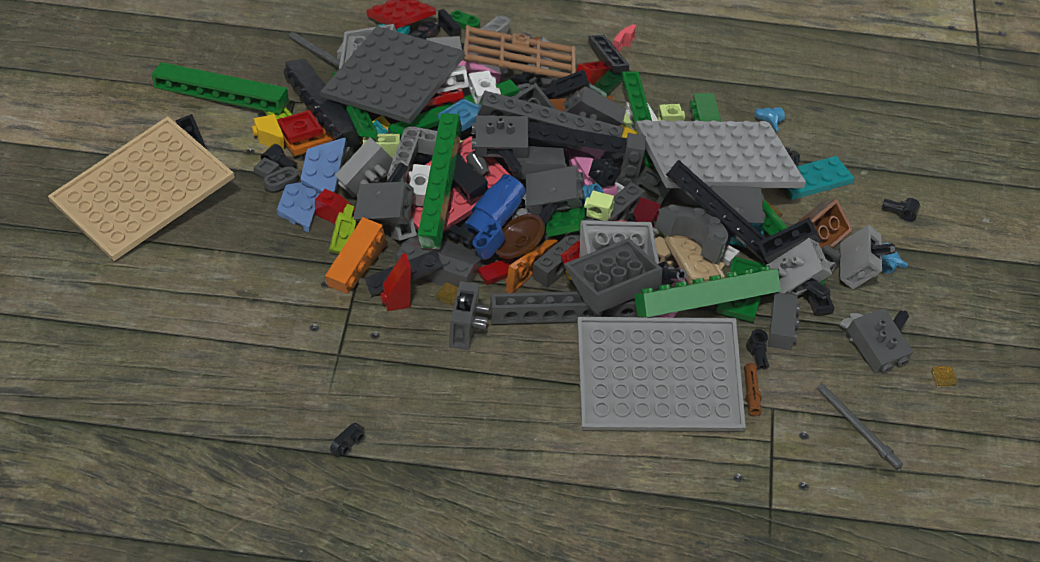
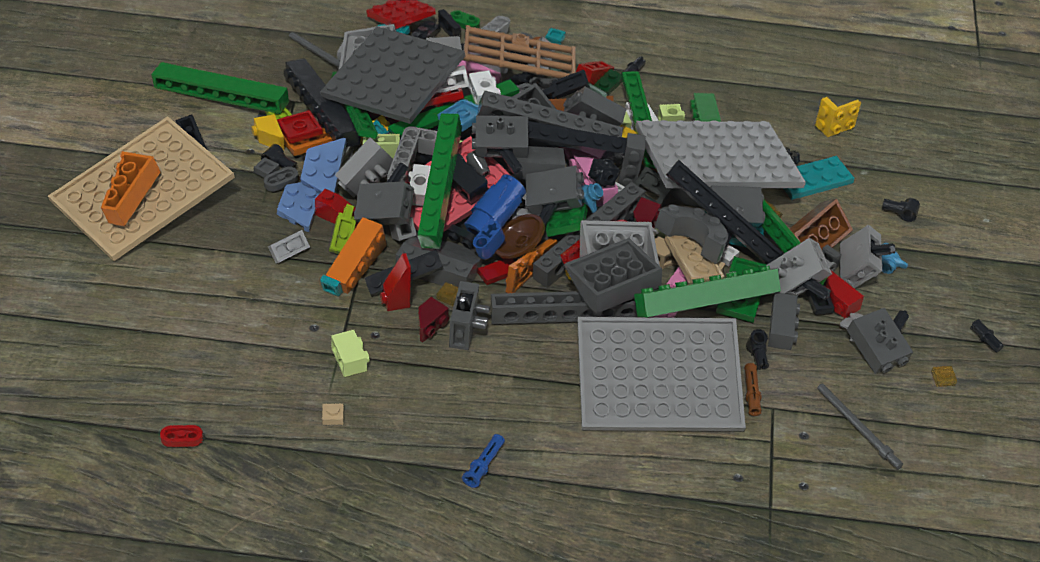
(129, 186): none -> orange wedge
(181, 435): none -> red plate
(288, 246): none -> light grey plate
(331, 285): none -> teal tile
(332, 414): none -> tan plate
(345, 440): black plate -> none
(349, 353): none -> yellowish green brick
(431, 317): none -> dark red slope
(479, 466): none -> blue pin
(555, 36): none -> teal tile
(599, 205): yellowish green brick -> none
(608, 53): black plate -> none
(625, 37): coral slope -> none
(636, 65): none -> black axle
(670, 274): black pin -> none
(770, 115): dark azure animal -> none
(785, 240): black brick -> none
(834, 119): none -> yellow bracket
(843, 296): none -> red slope
(986, 335): none -> black axle

